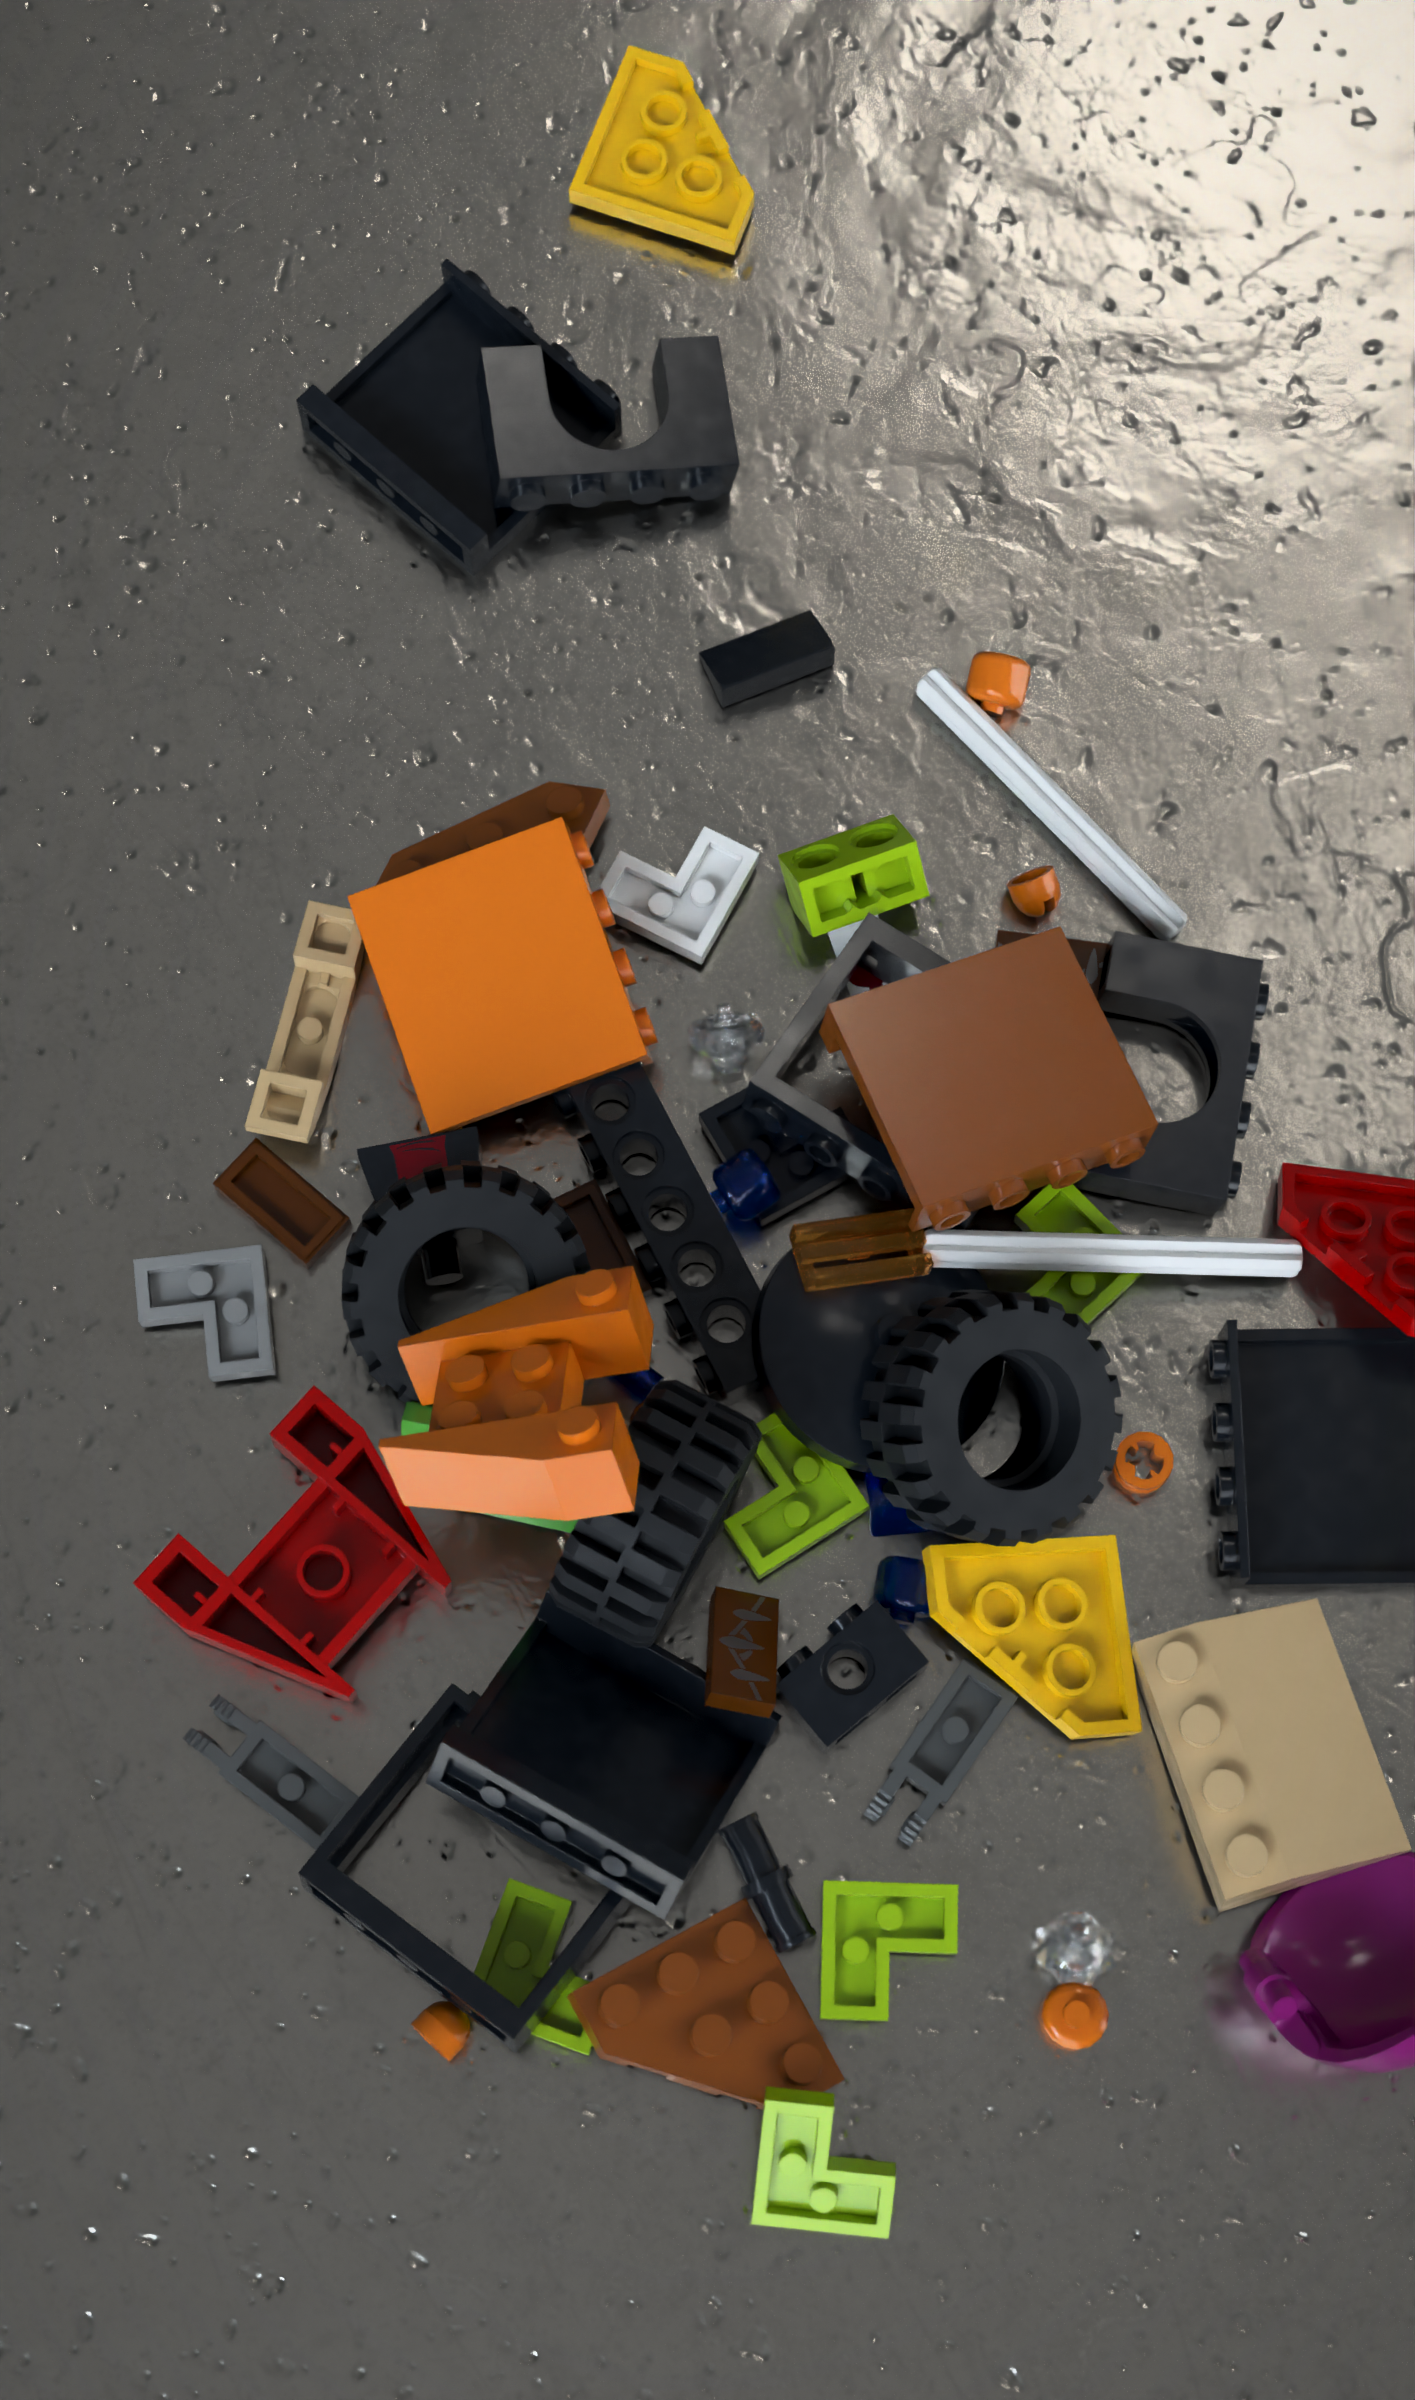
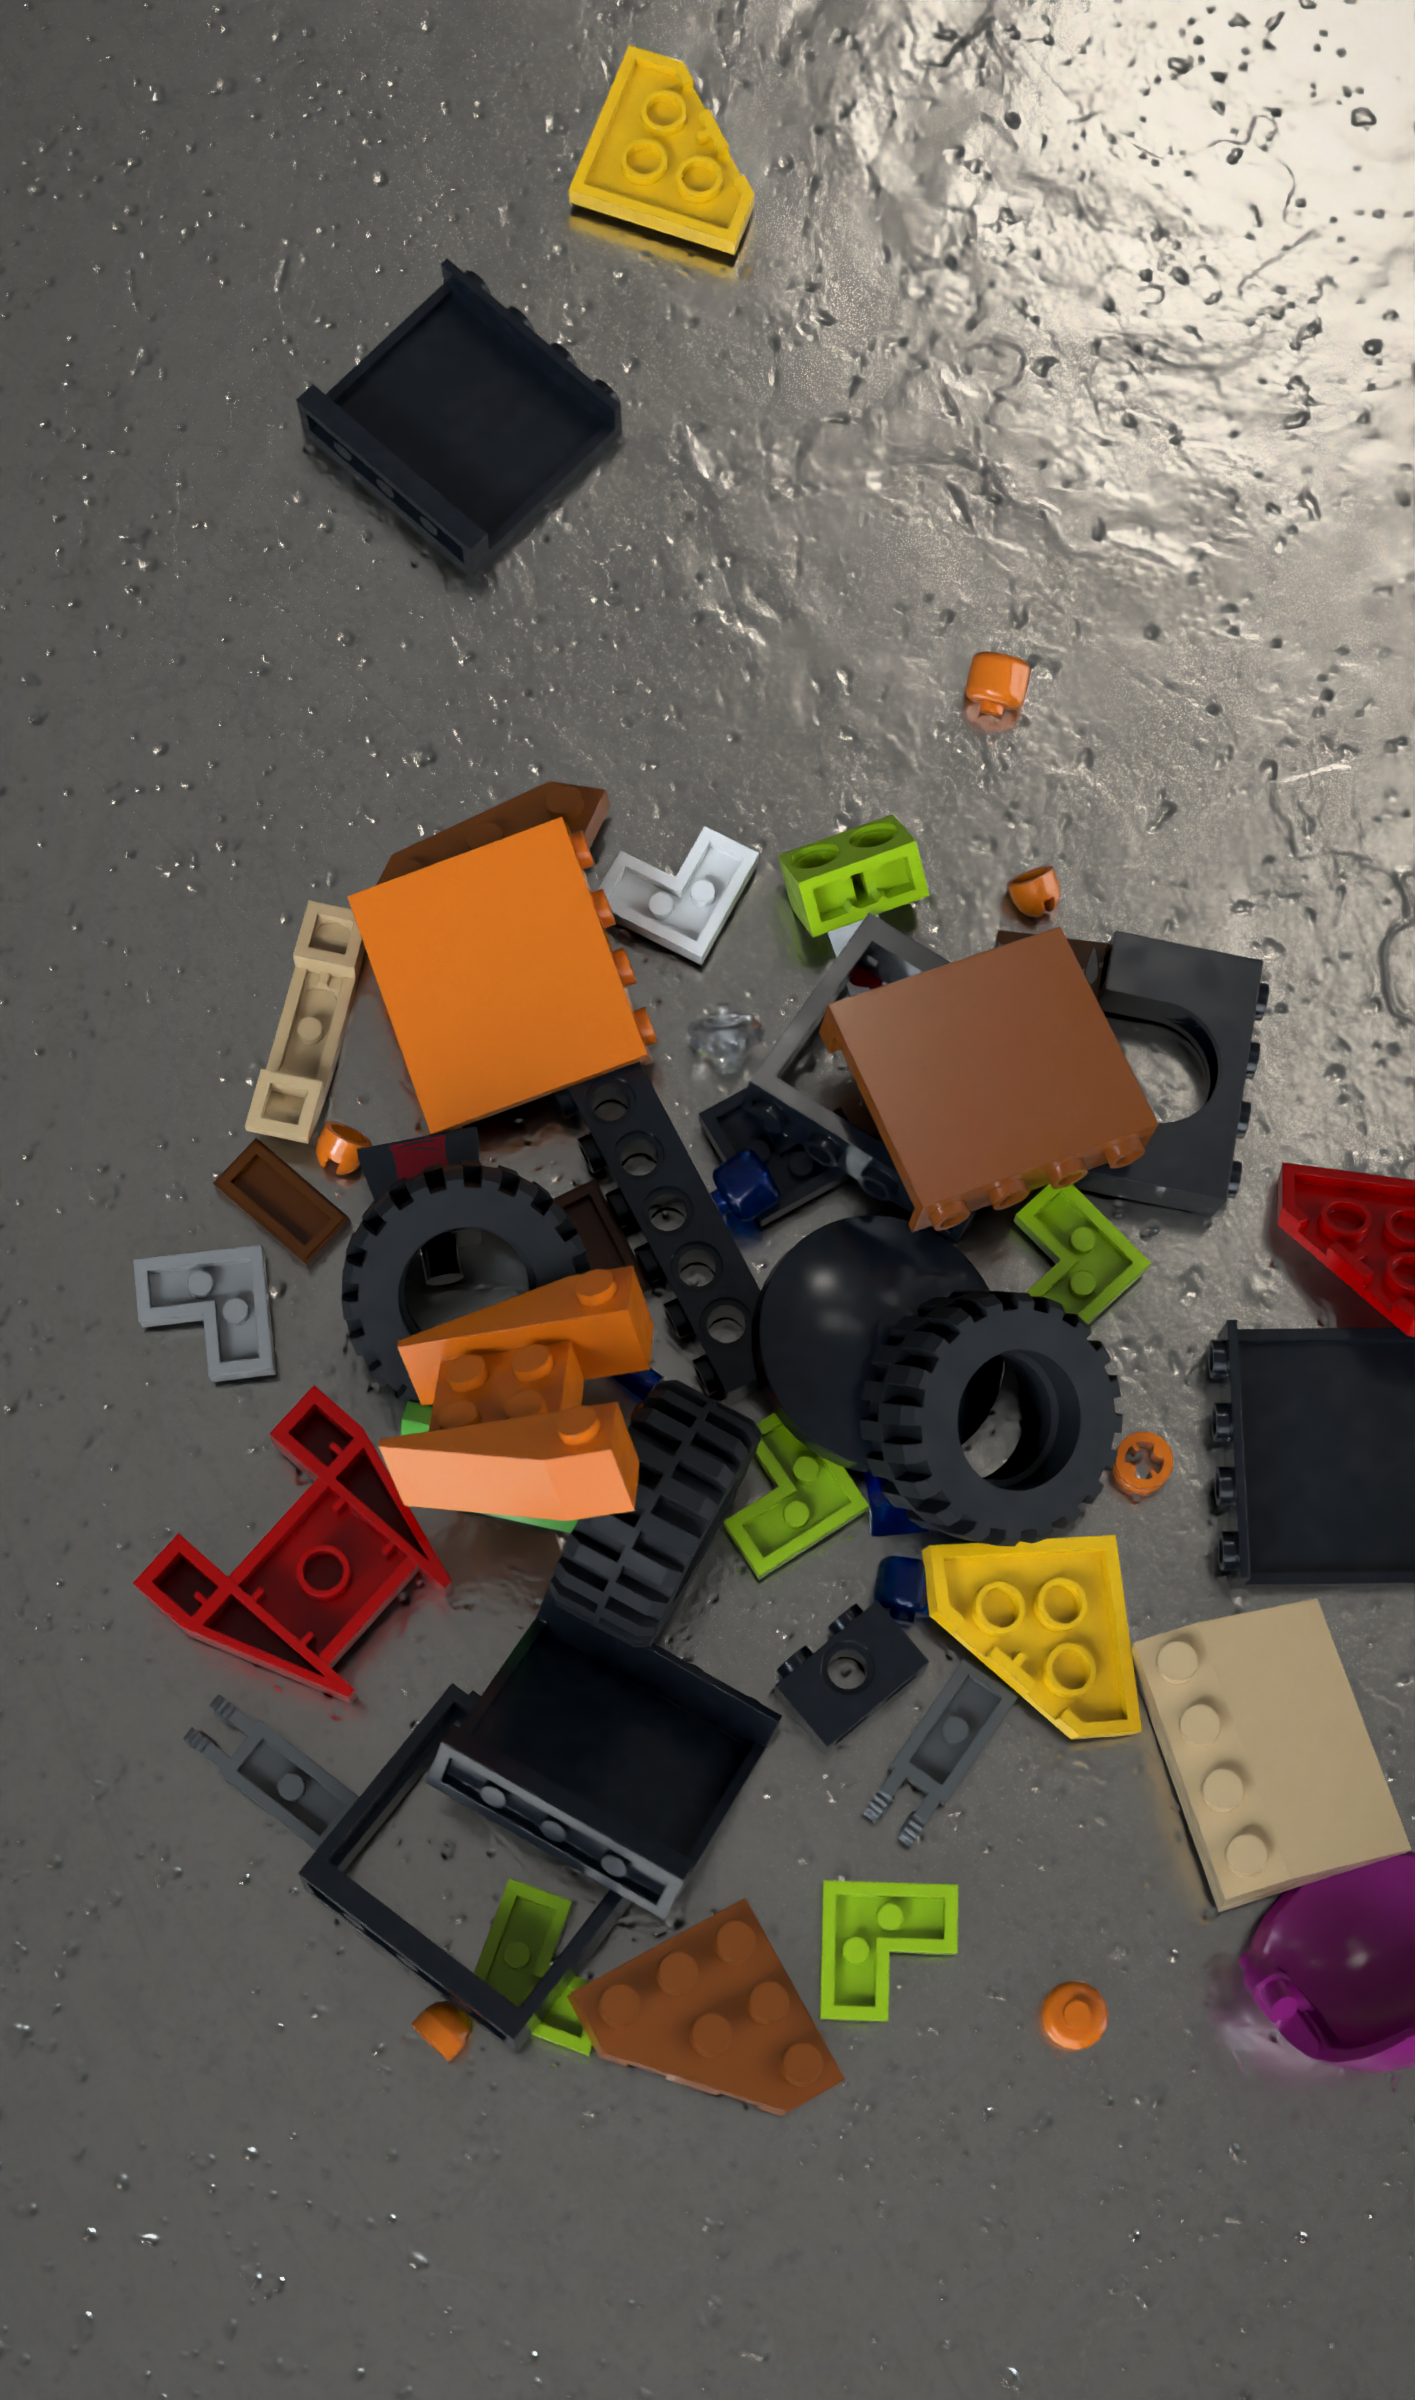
(340, 1145): none -> orange hinge
(542, 464): black arch -> none
(742, 1652): reddish brown tile -> none
(767, 1882): black pin -> none
(768, 658): black slope -> none
(807, 2187): lime plate -> none
(855, 1240): clear orange tile -> none
(1051, 804): white axle -> none
(1075, 1948): clear piece -> none
(1114, 1253): white axle -> none

